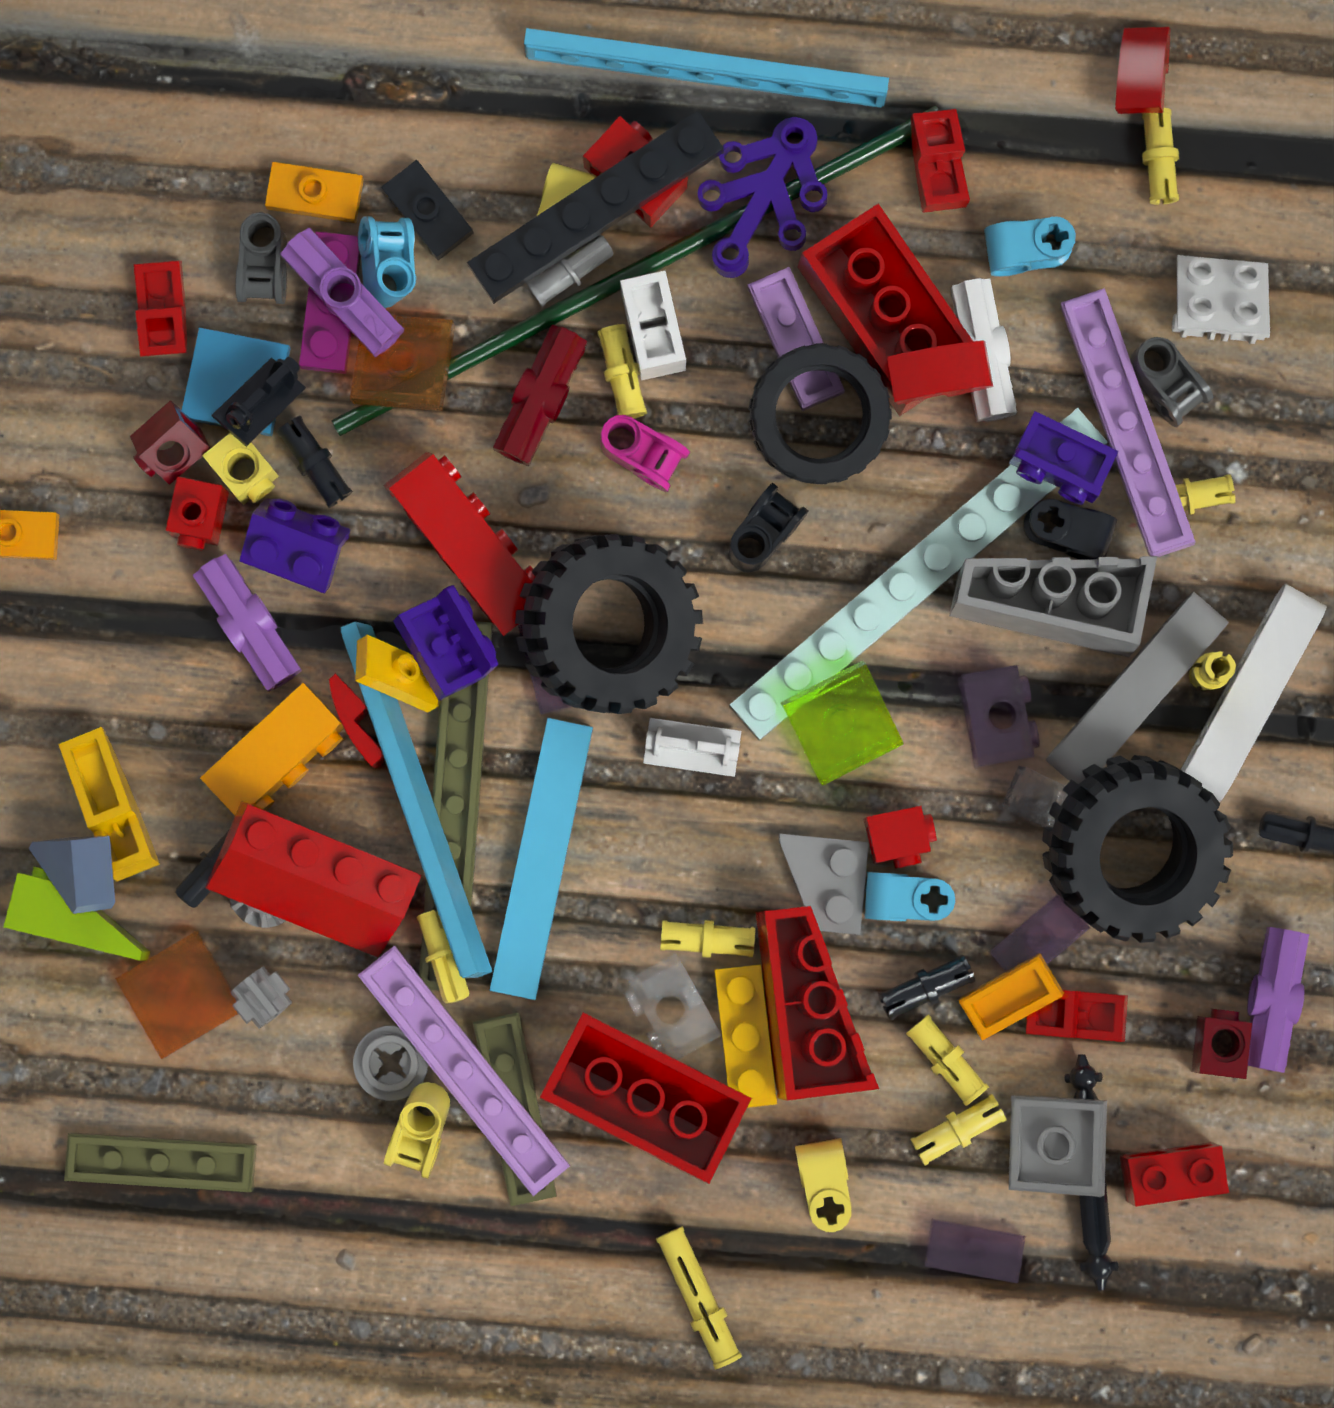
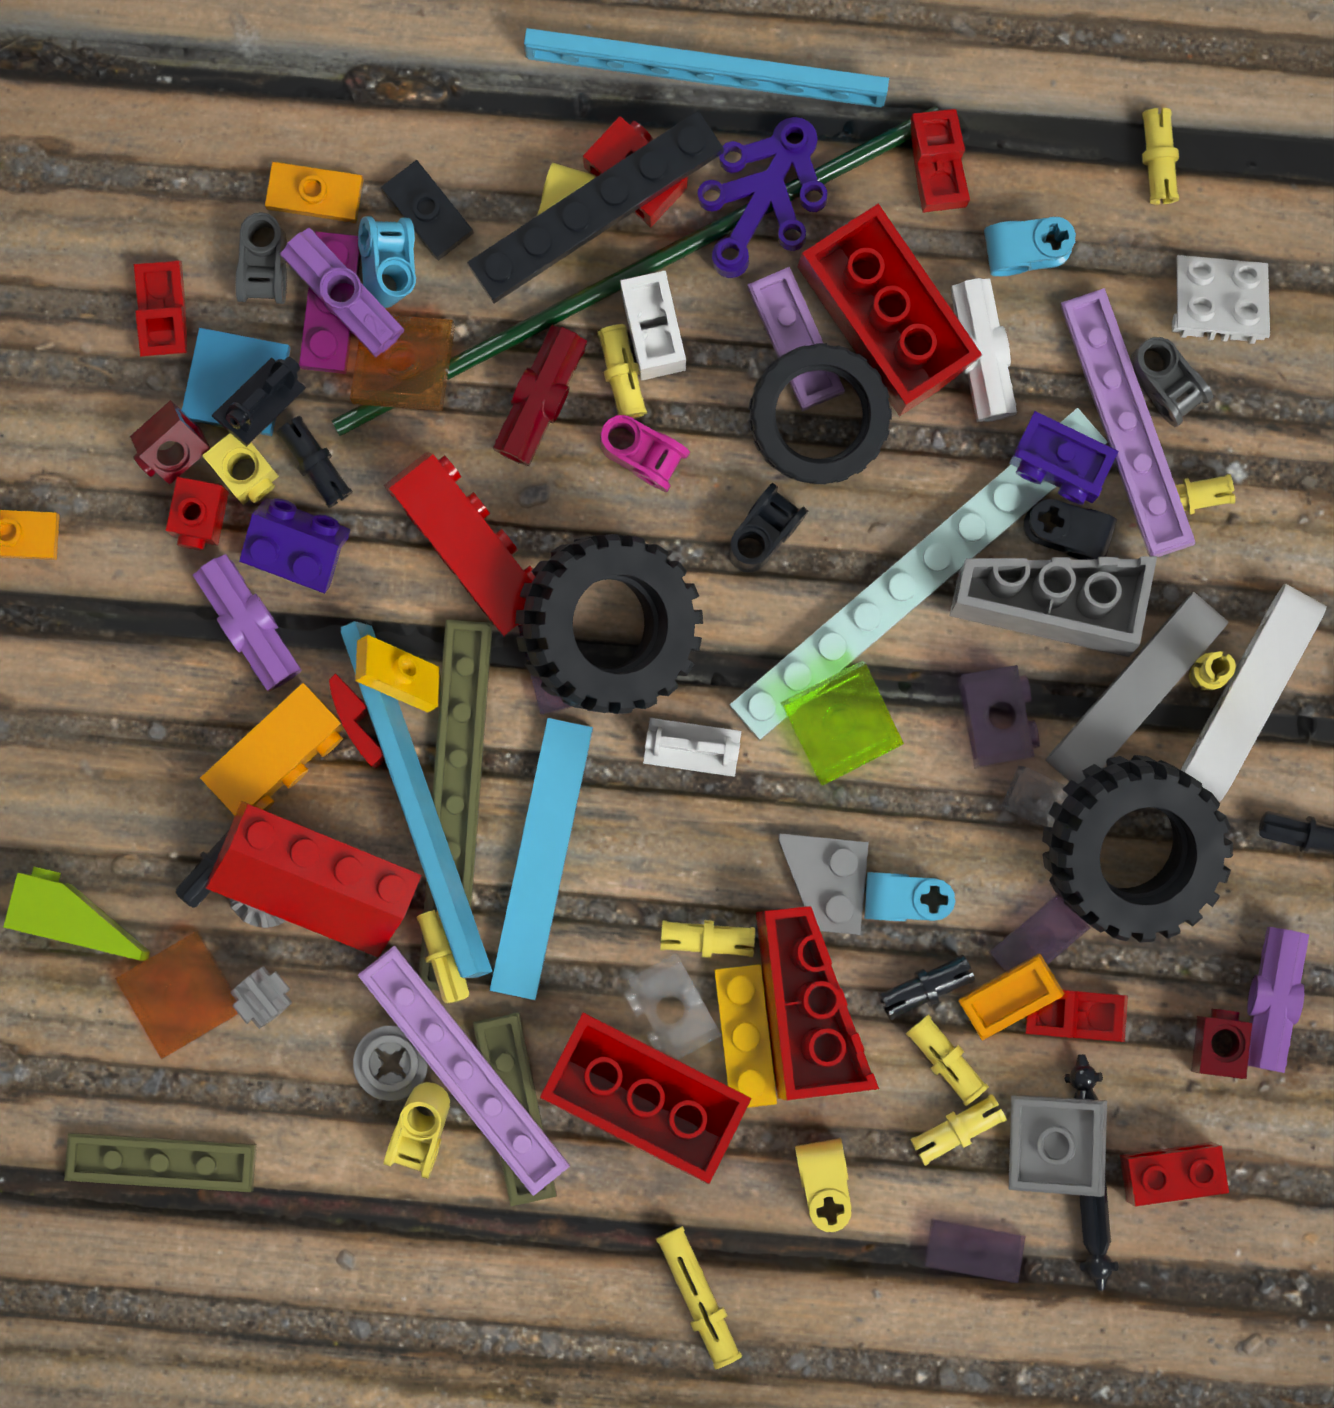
(79, 870): sand blue slope -> none
(108, 802): yellow slope -> none
(447, 642): dark purple bracket -> none
(570, 269): light grey axle -> none
(900, 836): red brick -> none
(940, 371): red slope -> none
(1142, 70): red slope -> none

